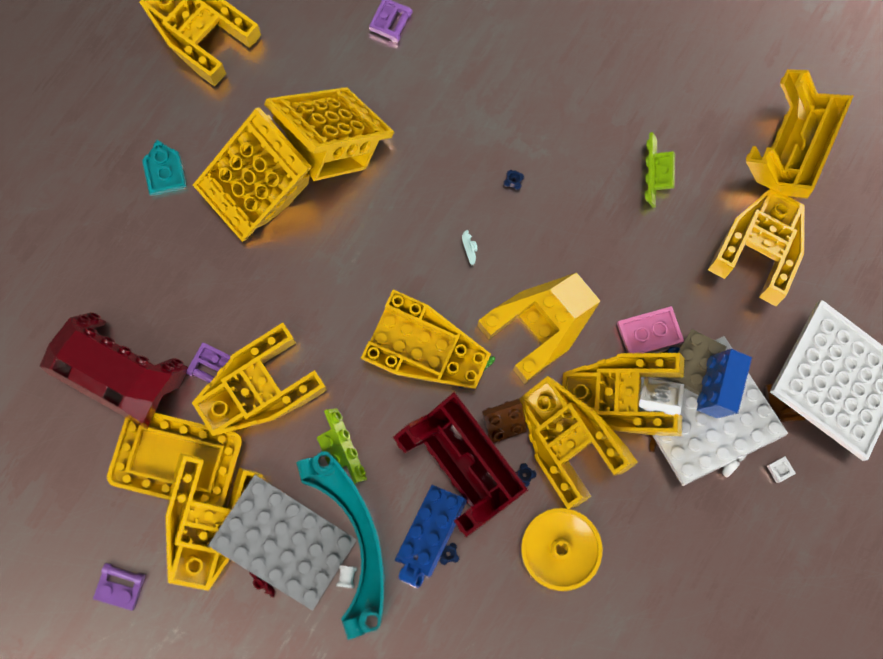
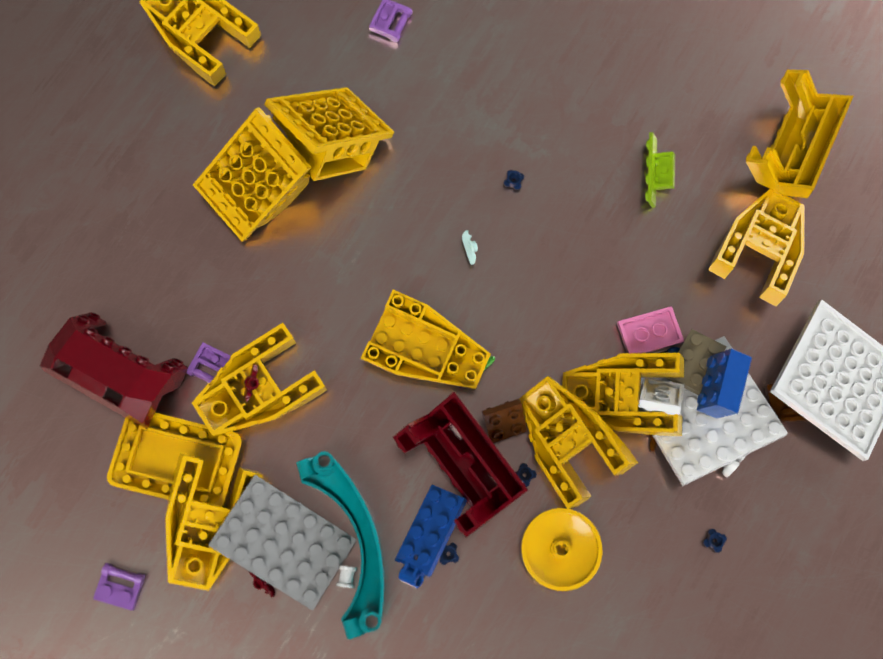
(163, 170): teal tile -> none
(251, 383): none -> dark red piece
(339, 445): lime bracket -> none
(551, 313): yellow wedge -> none
(721, 539): none -> dark blue plate
(781, 469): white plate -> none

